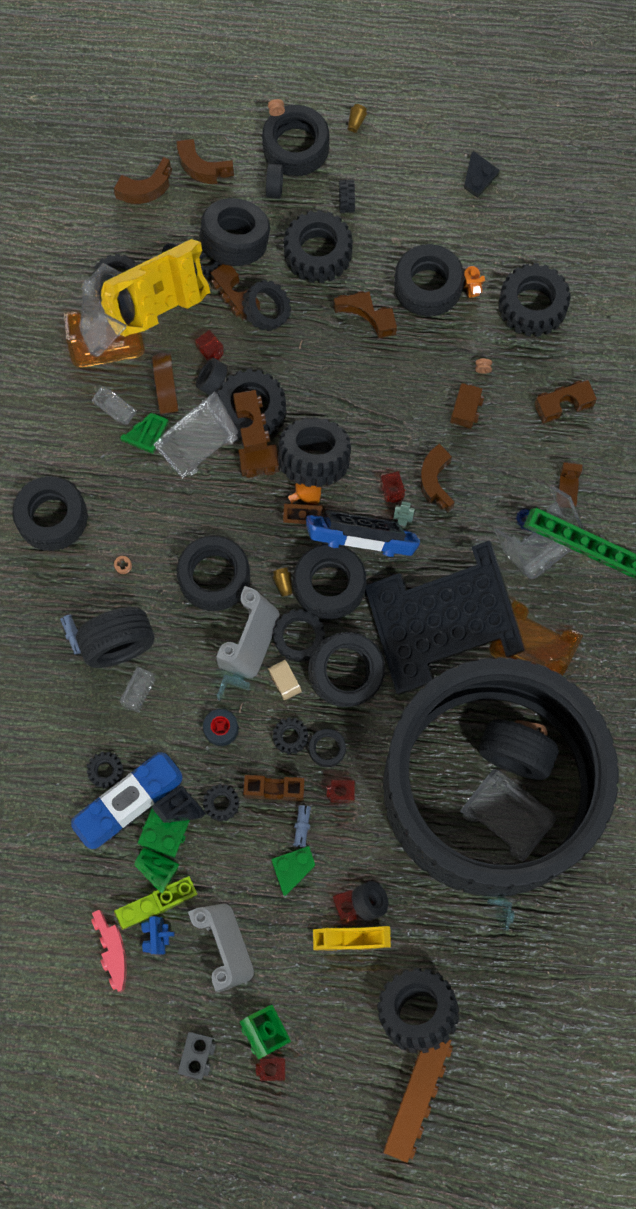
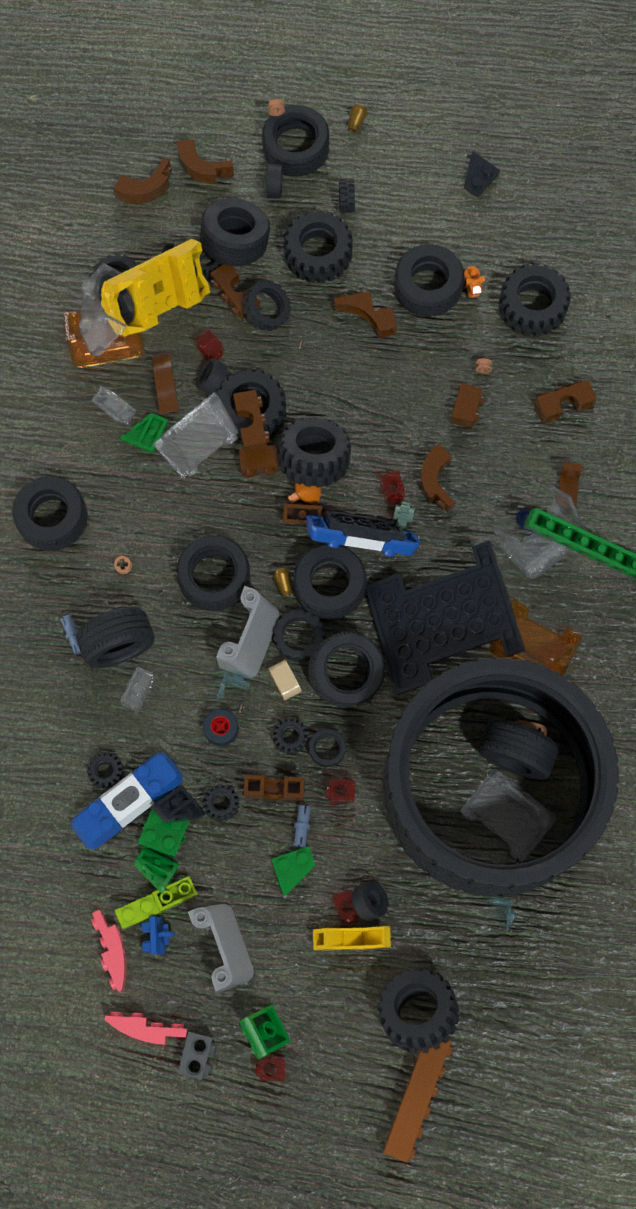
(138, 1028): none -> coral slope

